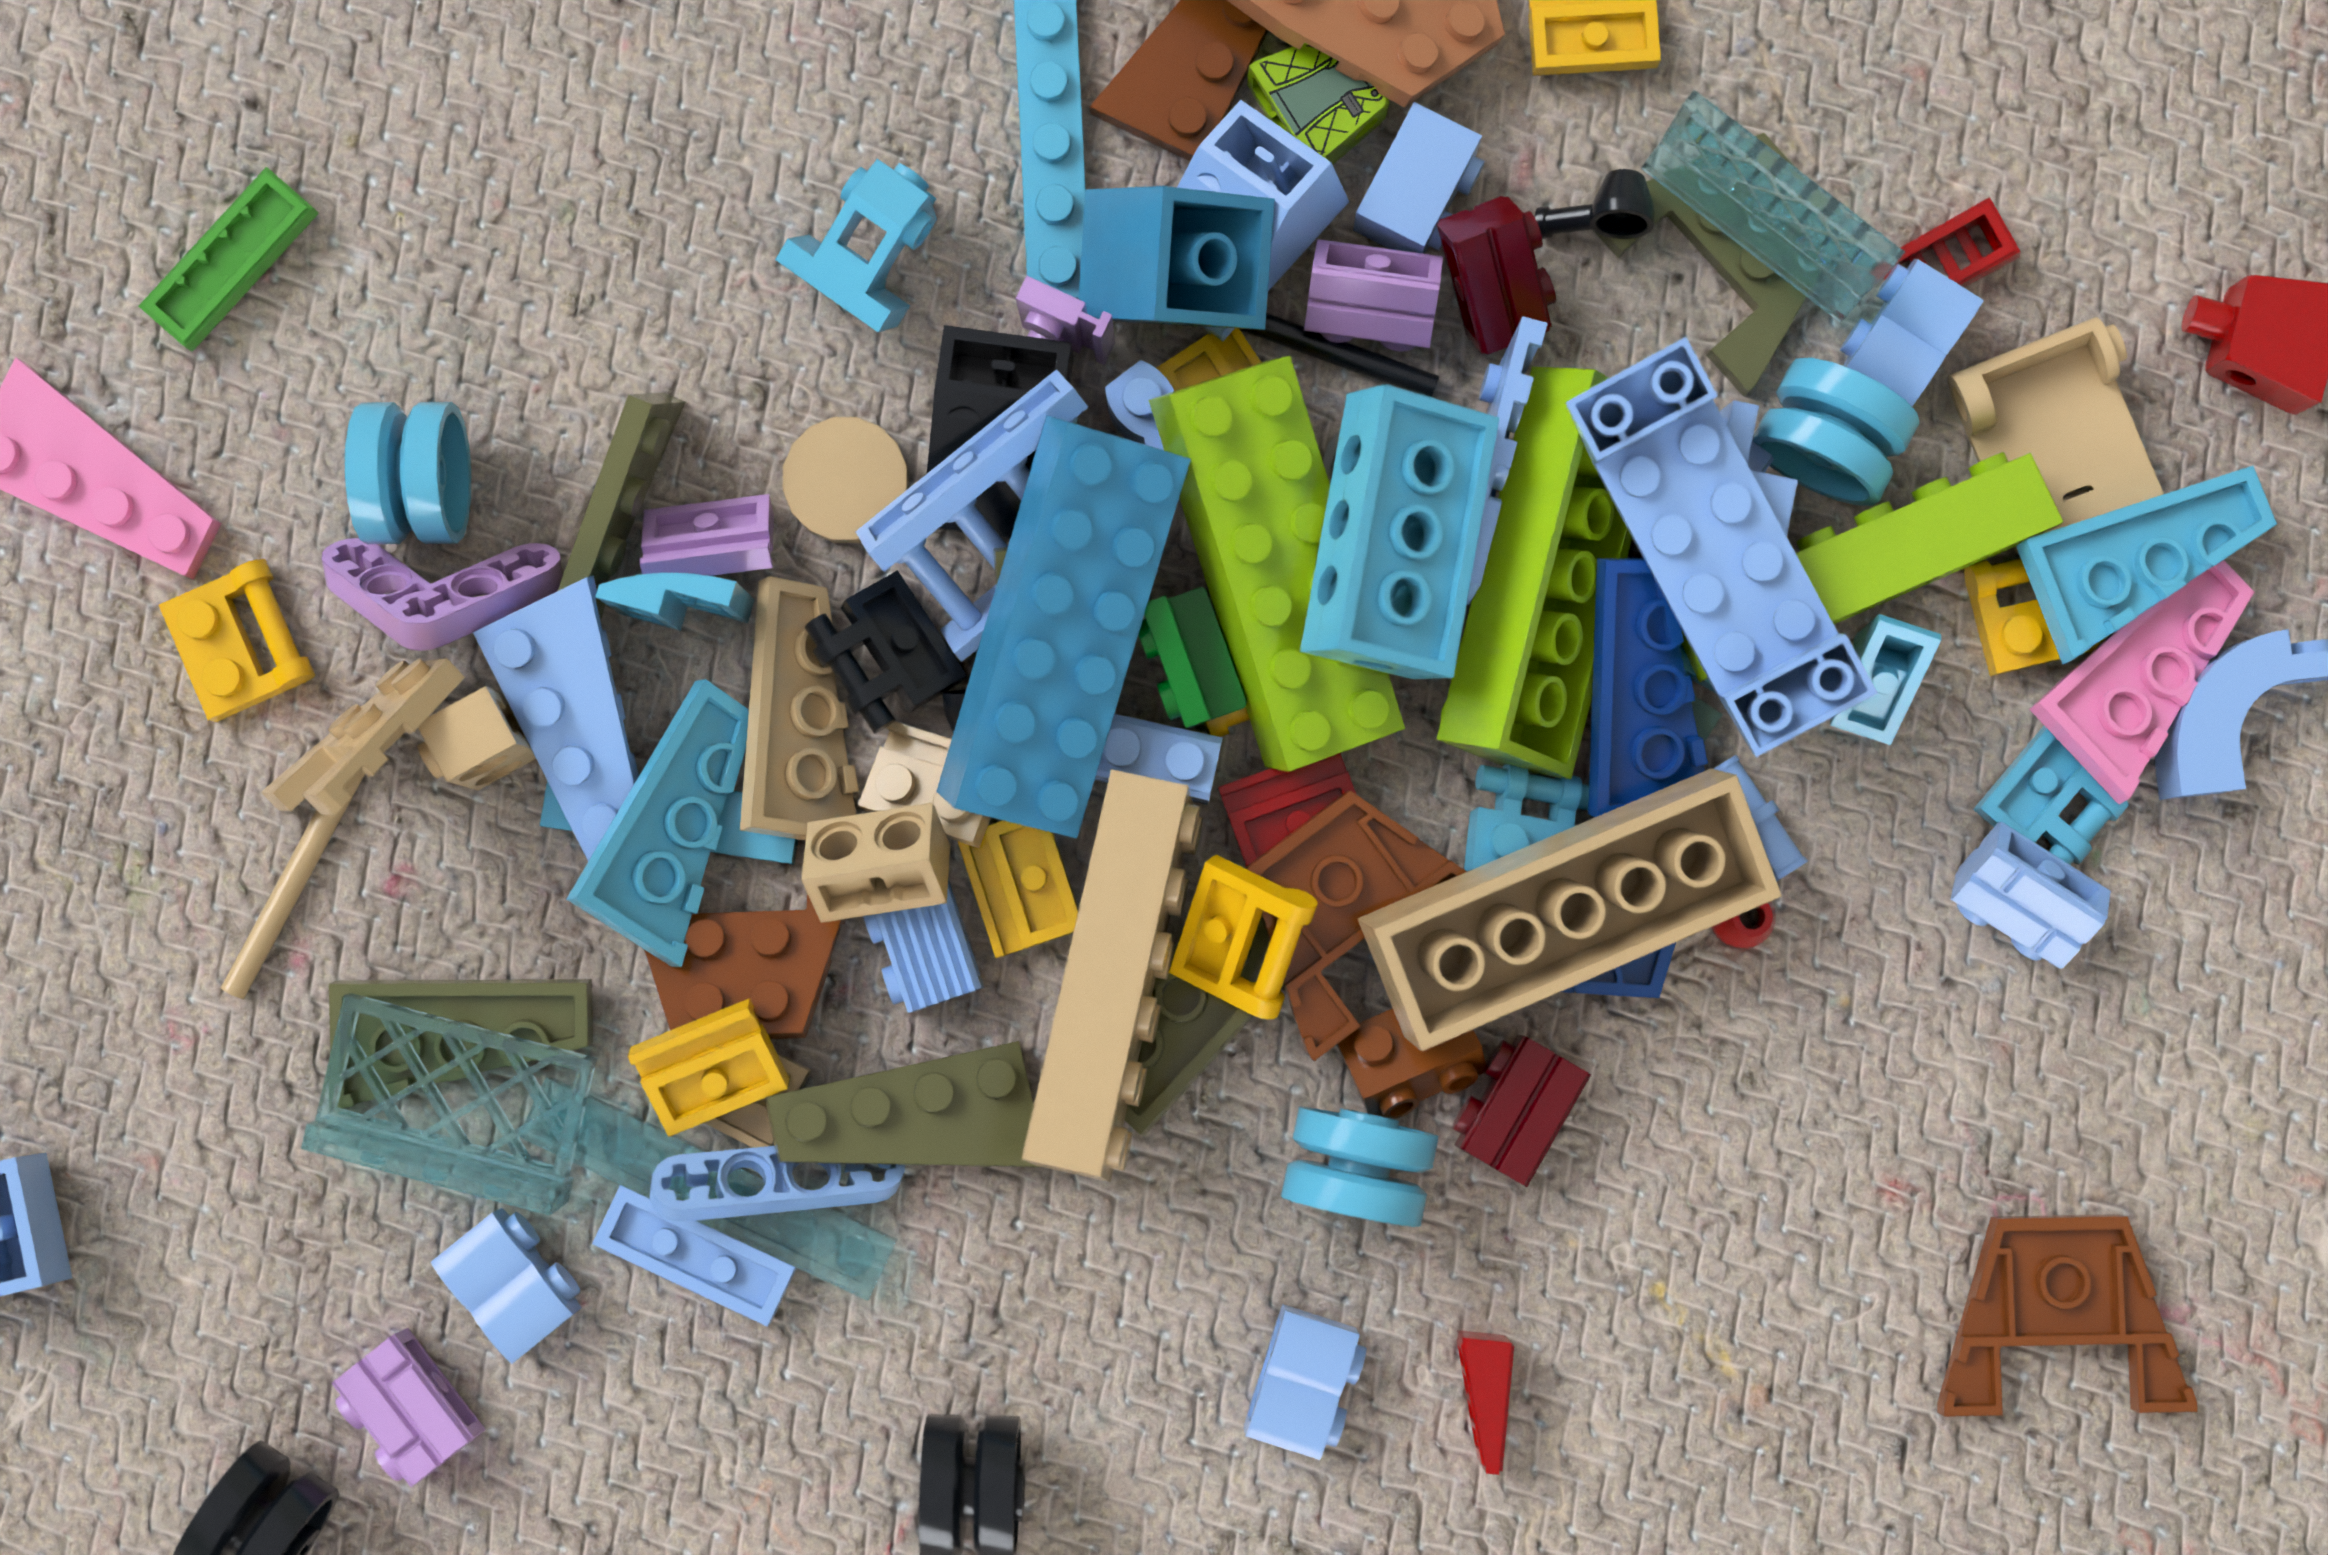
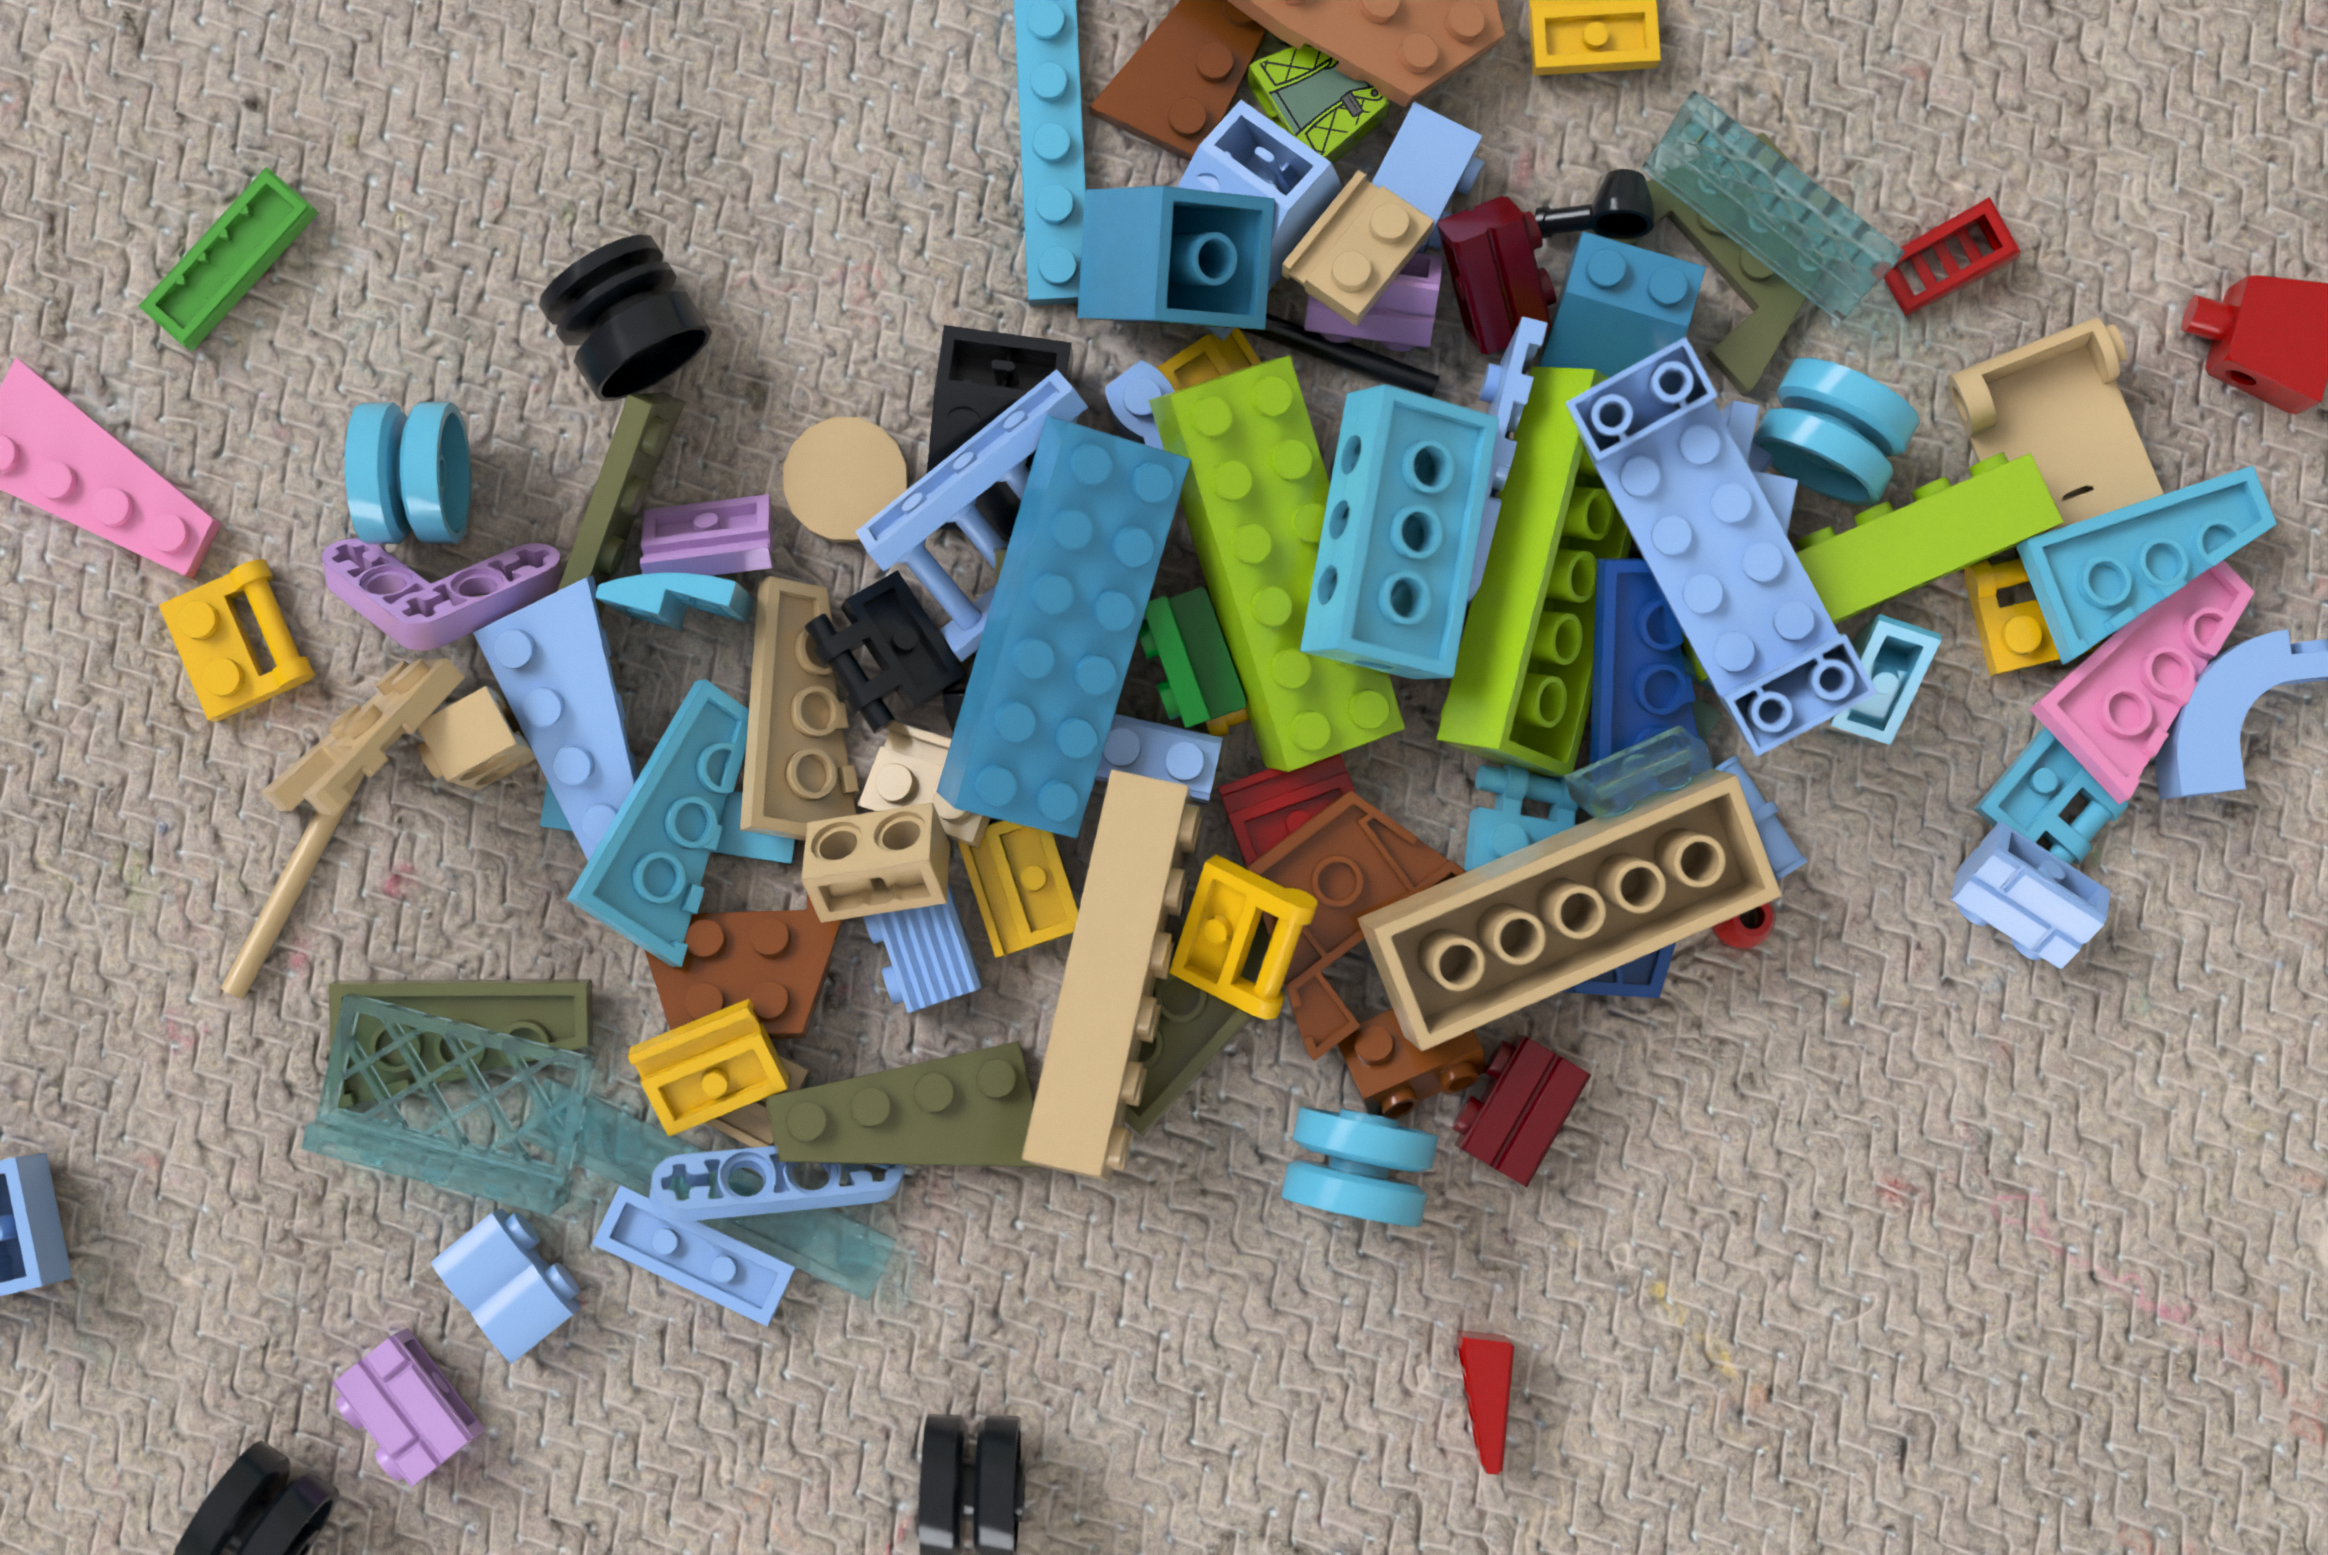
(624, 317): none -> black wheel
(892, 201): medium azure tile -> none
(1064, 318): lavender plate -> none
(1303, 1383): light blue brick -> none
(1357, 248): none -> tan plate
(1619, 306): none -> dark azure slope
(1638, 771): none -> clear light blue plate
(1912, 330): light blue brick -> none
(2061, 1286): dark orange wing -> none

